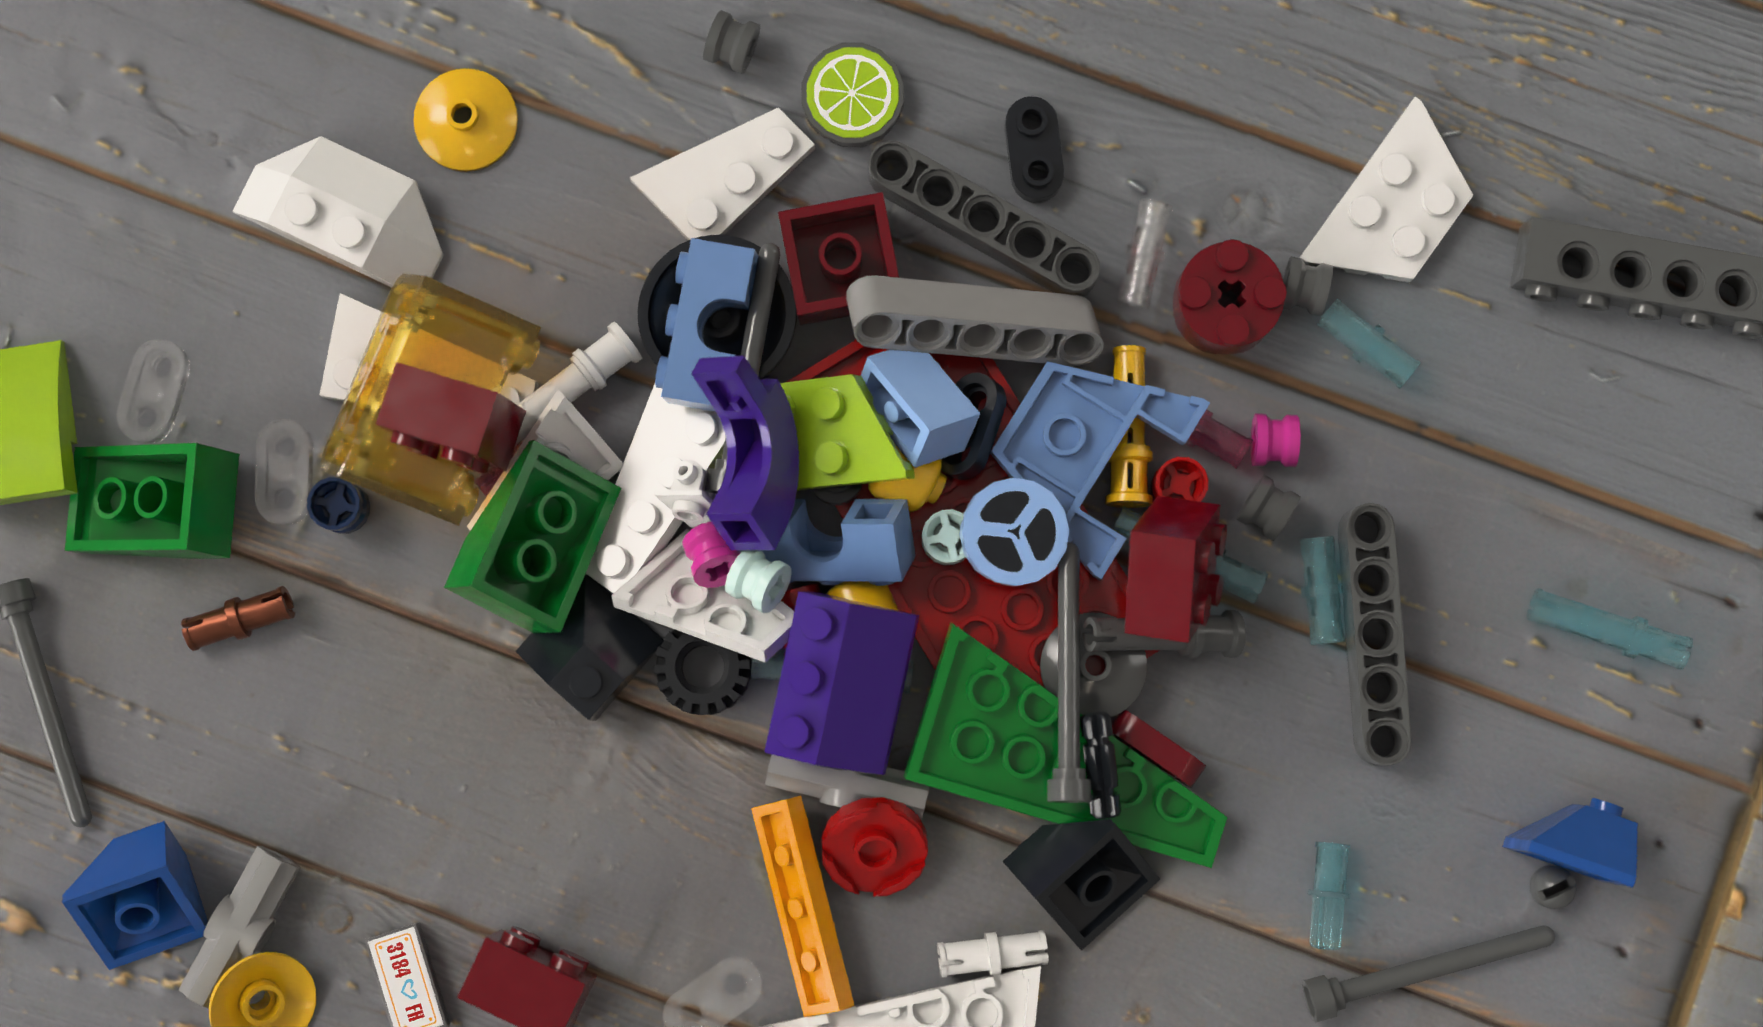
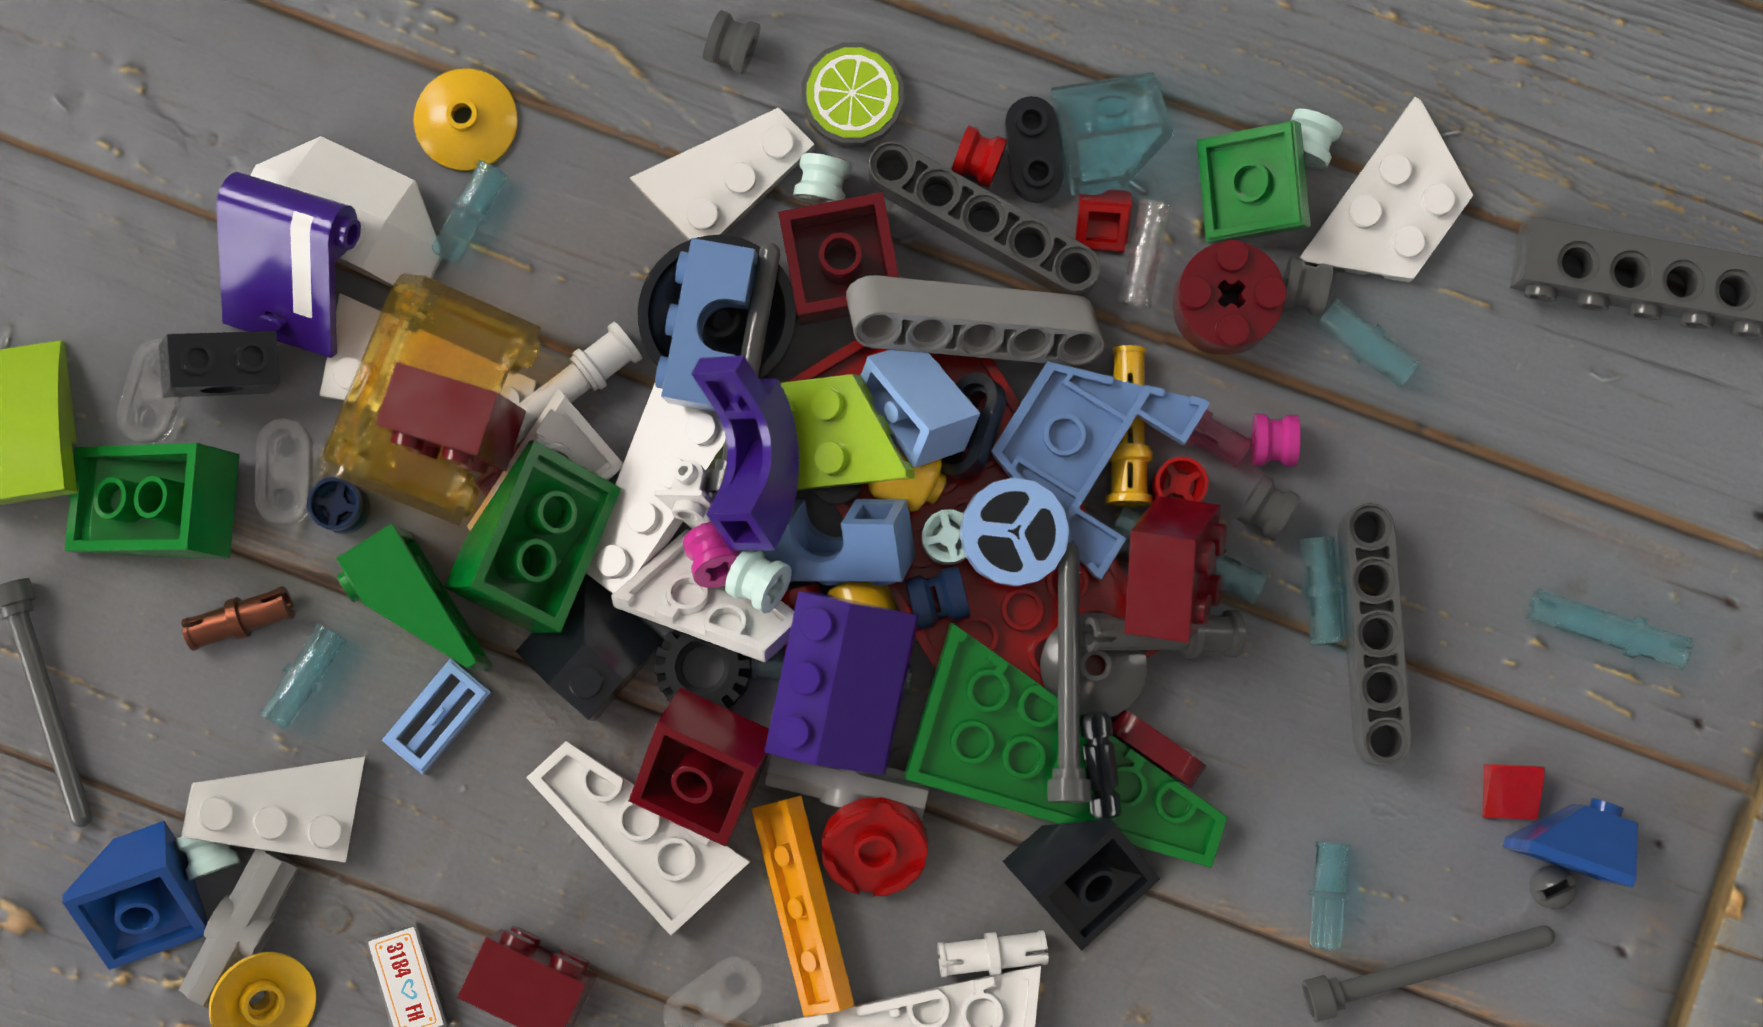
(206, 856): none -> light aqua wheel
(219, 364): none -> black brick
(281, 260): none -> dark purple door
(281, 810): none -> white wing
(302, 677): none -> clear light blue pin
(400, 584): none -> green slope
(408, 751): none -> light blue tile
(468, 212): none -> clear light blue axle
(656, 859): none -> white wing
(701, 766): none -> dark red brick
(821, 179): none -> light aqua wheel
(949, 594): none -> dark blue wheel
(979, 156): none -> red wheel
(1104, 220): none -> red slope
(1109, 130): none -> clear light blue slope
(1253, 182): none -> green tile
(1317, 136): none -> light aqua wheel
(1512, 791): none -> red slope

